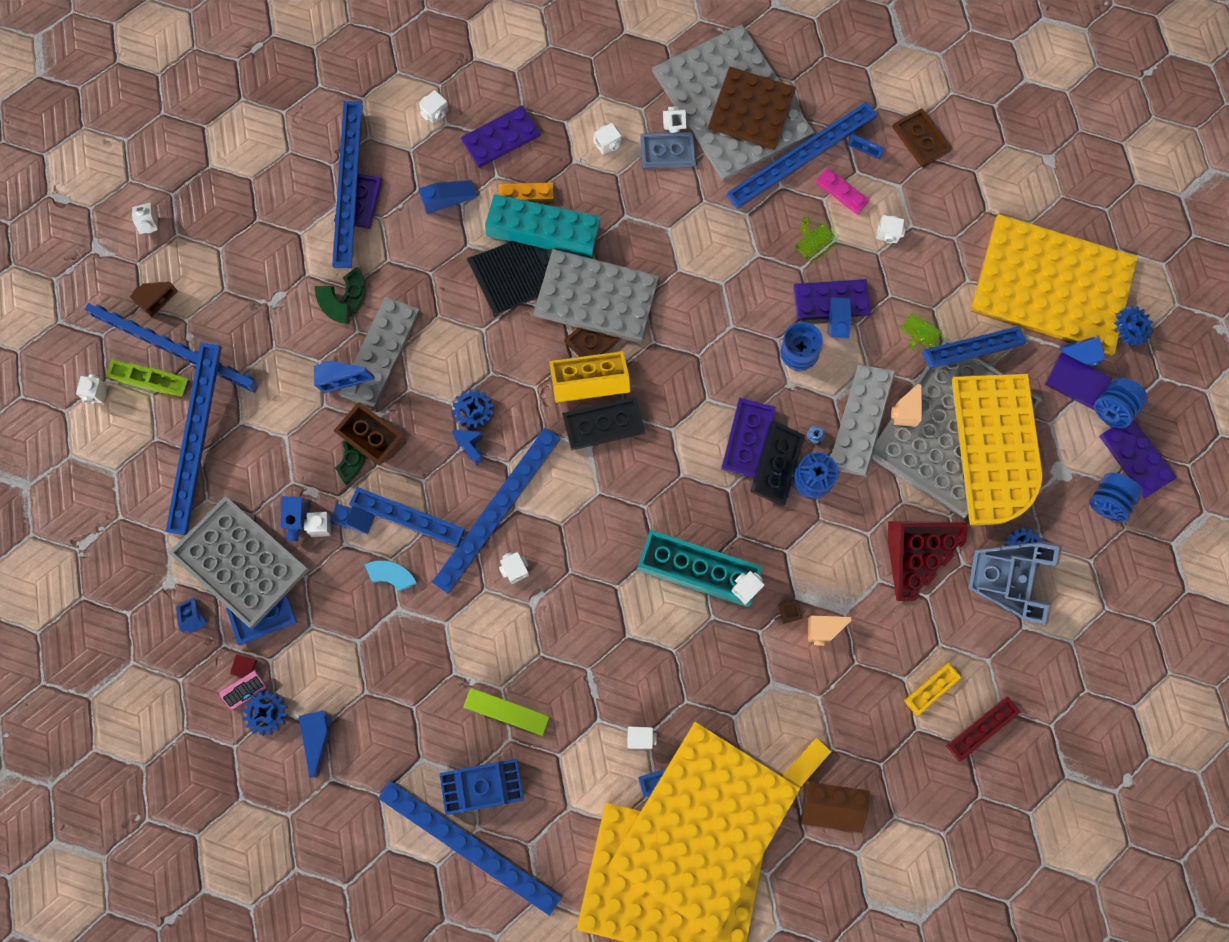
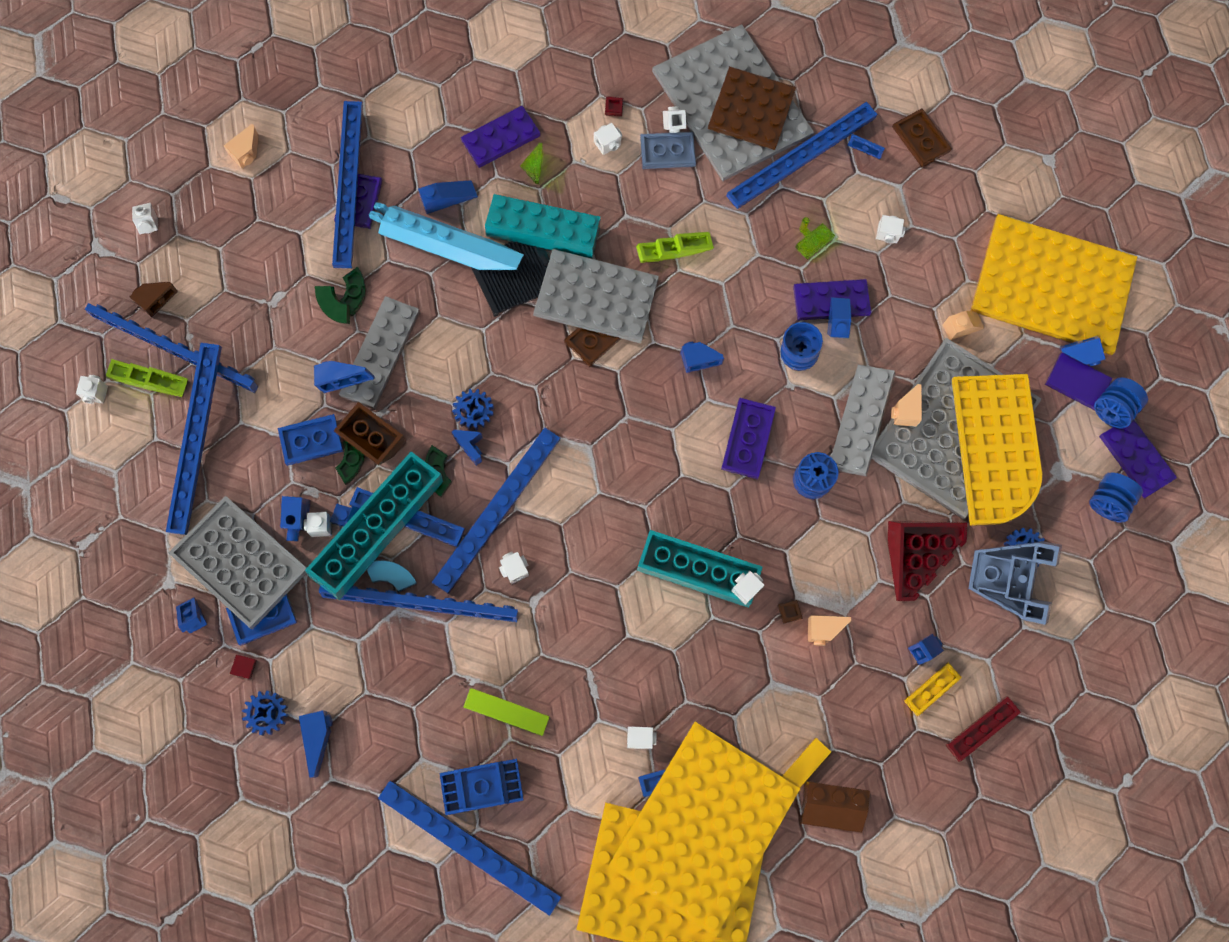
(242, 690): tile -> none
(243, 146): none -> light nougat slope
(310, 440): none -> blue plate
(374, 525): none -> teal brick
(427, 603): none -> blue plate
(433, 107): white brick -> none
(437, 460): none -> dark green tile
(444, 239): none -> medium azure hinge
(528, 191): light orange plate -> none
(533, 163): none -> clear neon green slope
(589, 376): yellow slope -> none
(603, 423): black plate -> none
(614, 106): none -> dark red tile
(675, 247): none -> lime slope
(699, 356): none -> blue slope
(777, 463): black plate -> none
(816, 439): medium blue plate -> none
(842, 191): dark pink plate -> none
(920, 332): clear neon green plate -> none
(926, 649): none -> blue slope
(962, 324): none -> light nougat slope
(973, 347): blue plate -> none
(1133, 325): blue gear -> none

